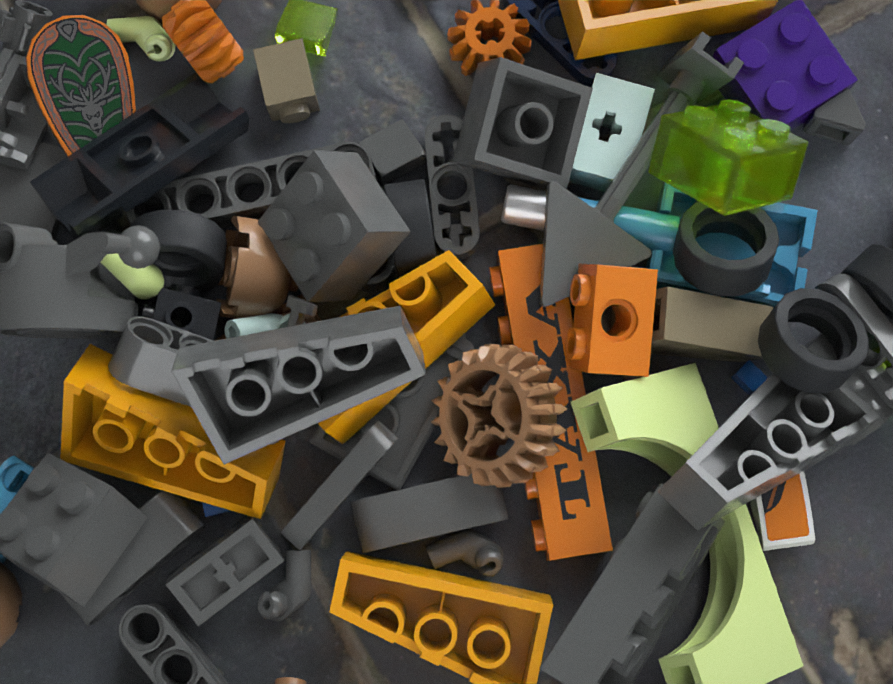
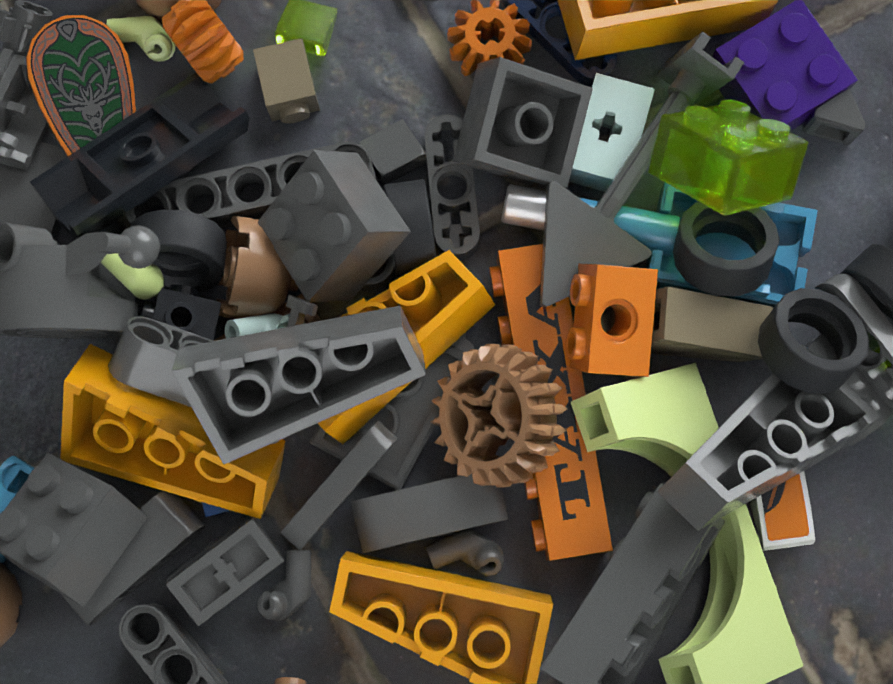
(749, 377): blue piece -> none

